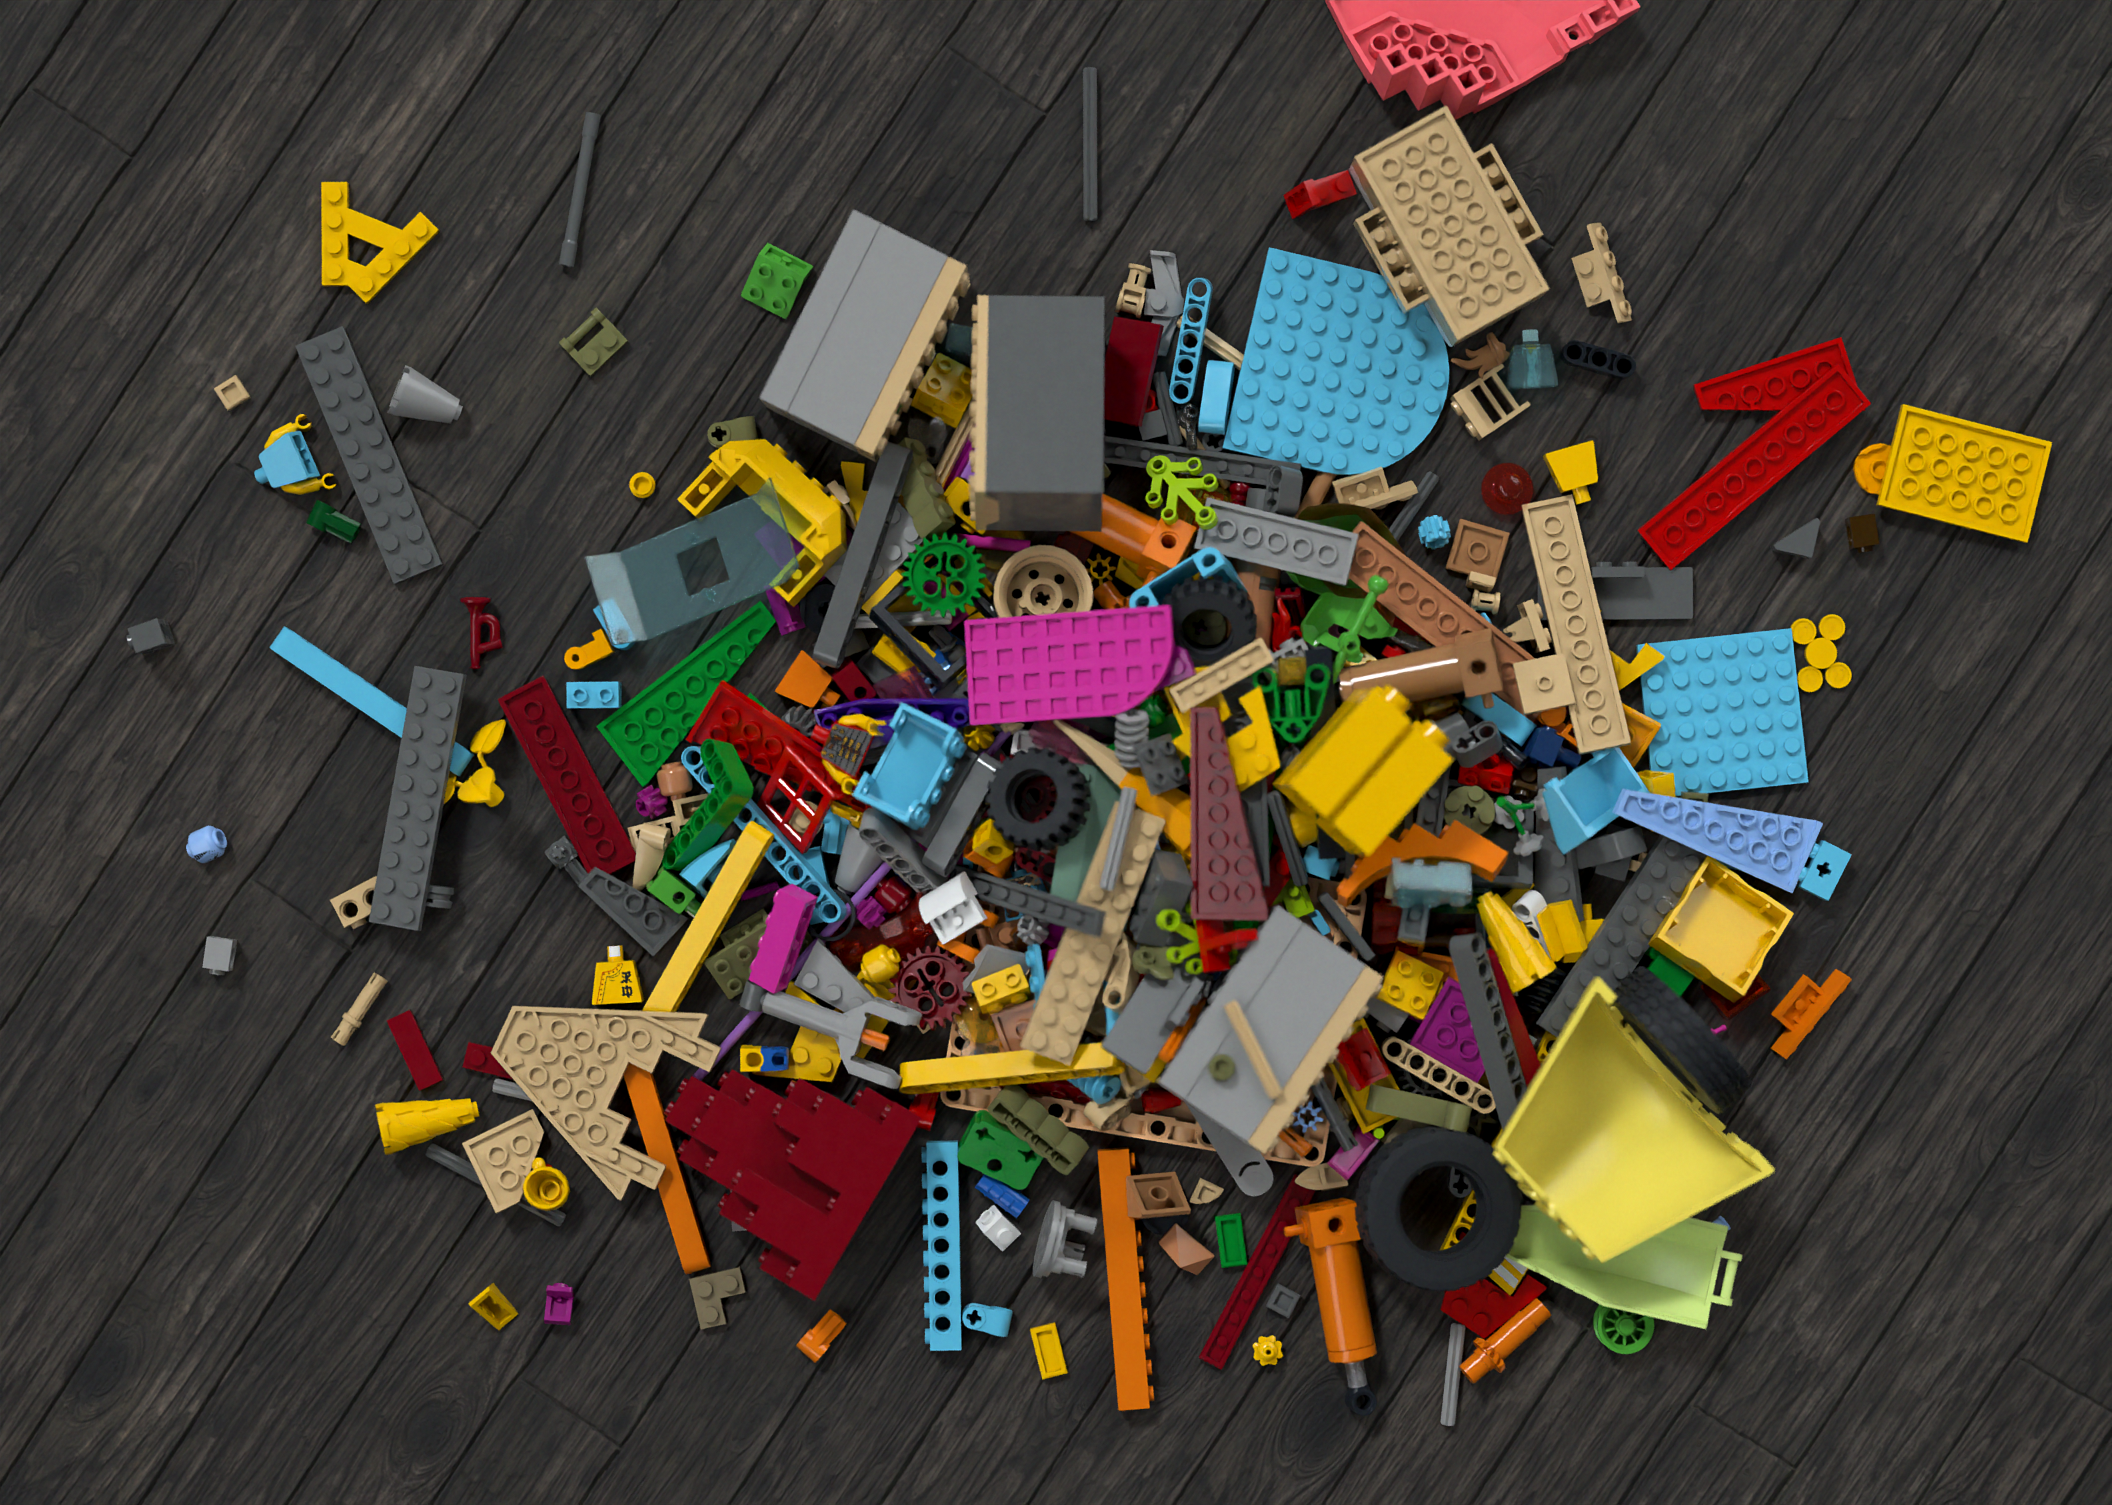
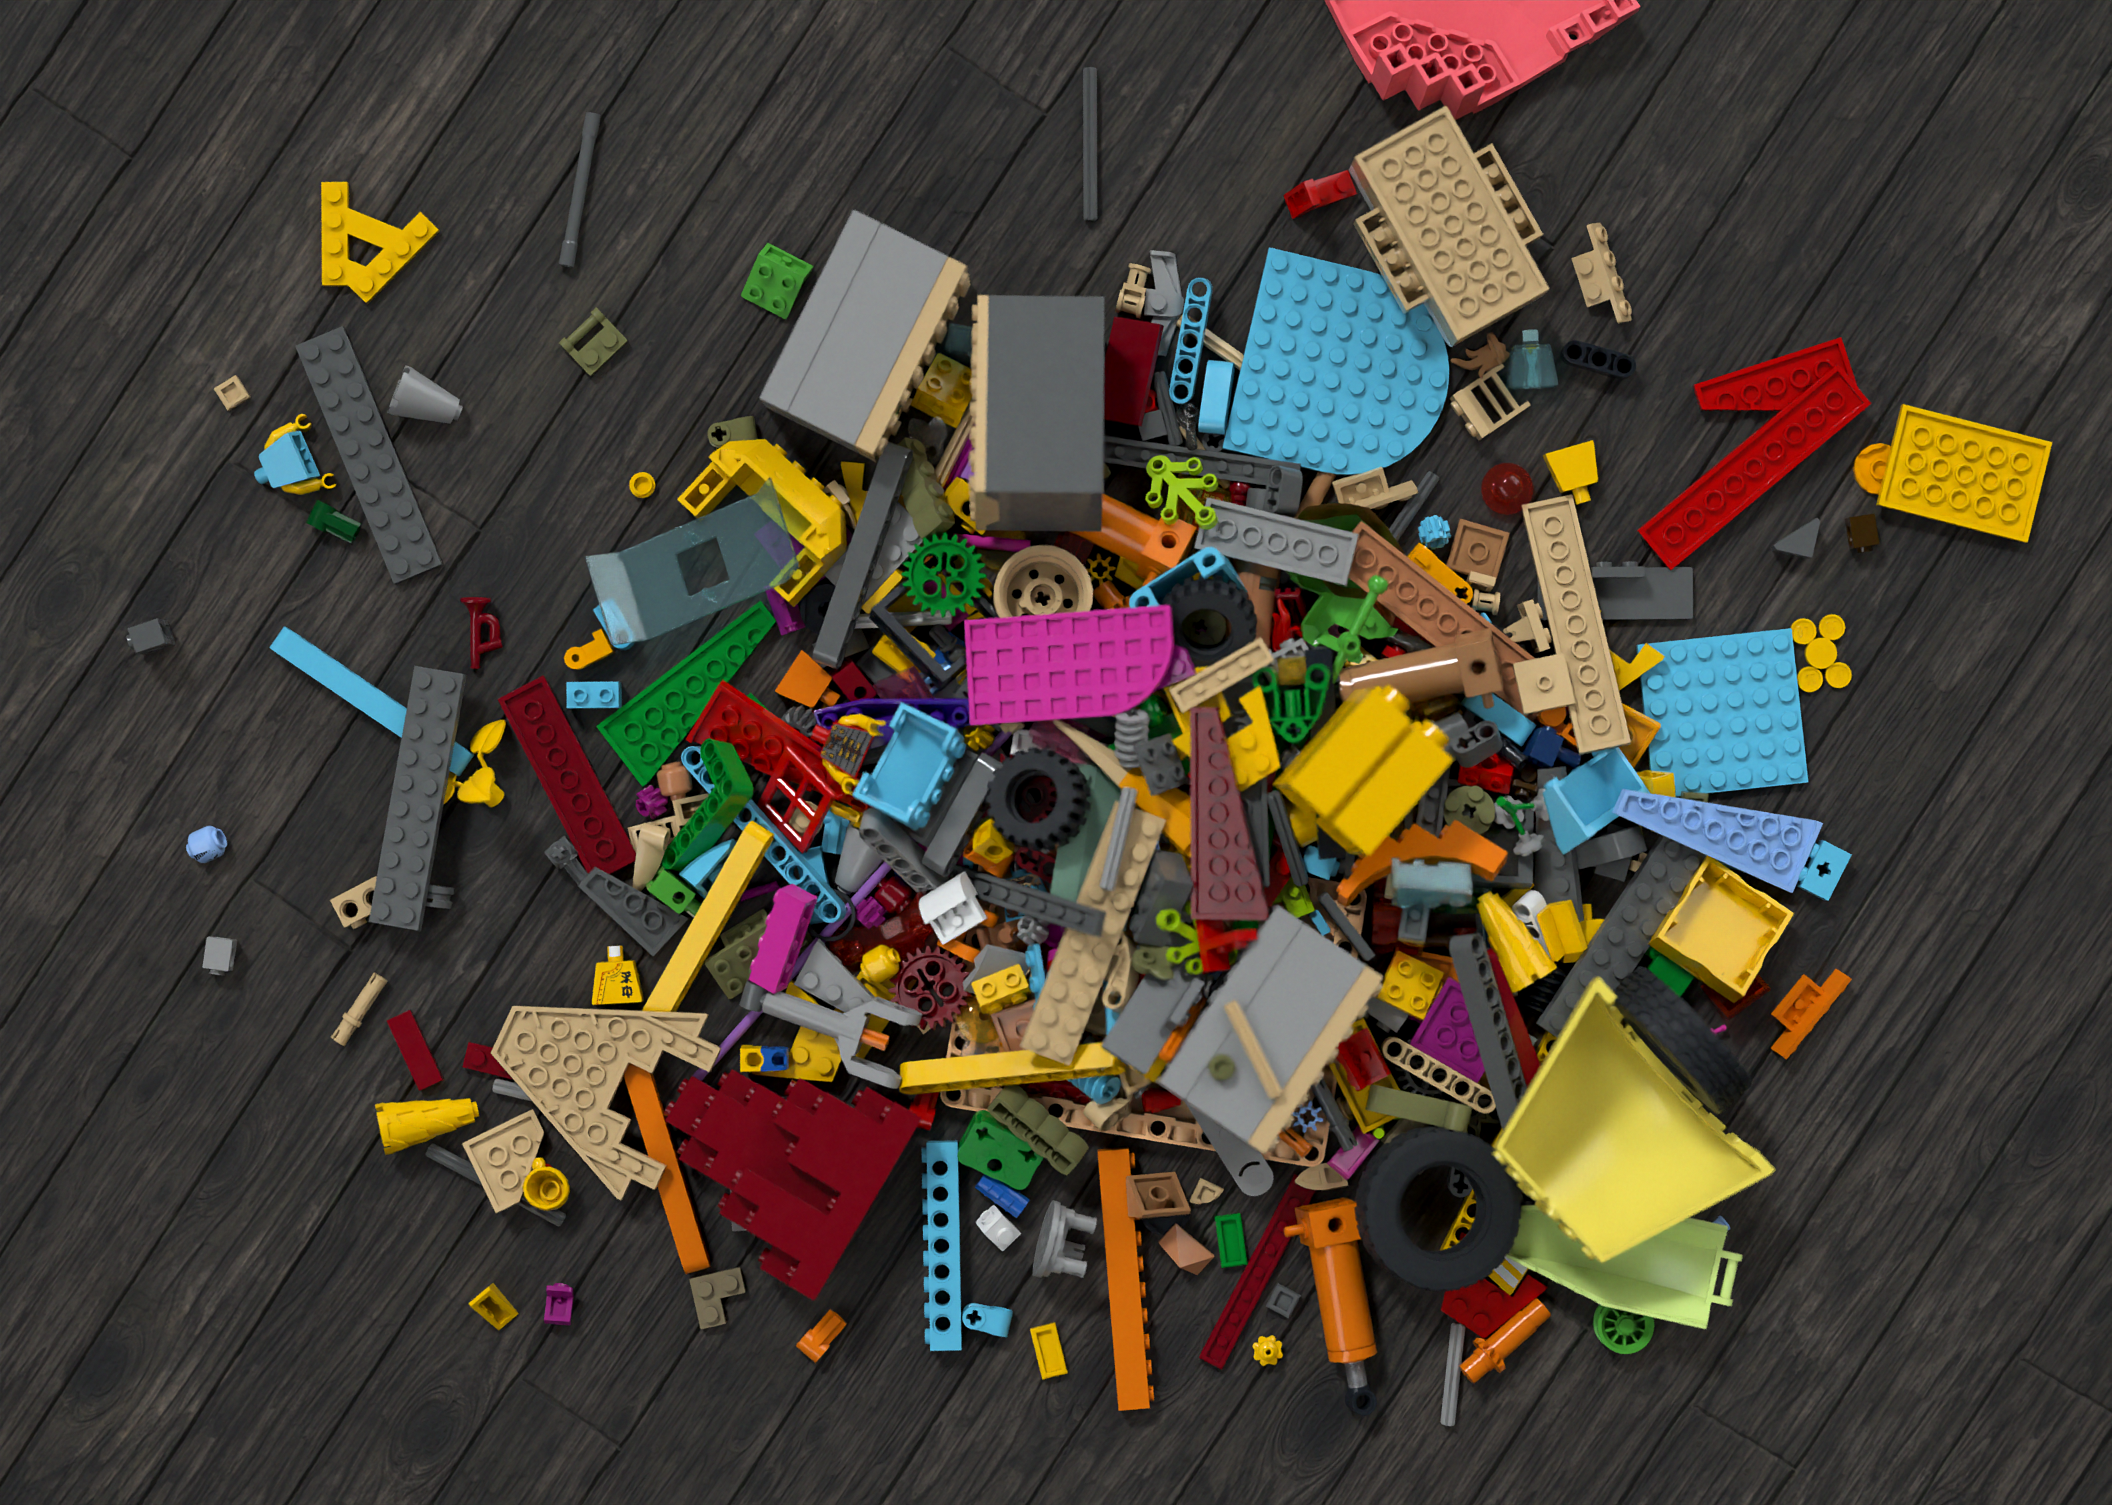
(1439, 571): none -> light orange piece

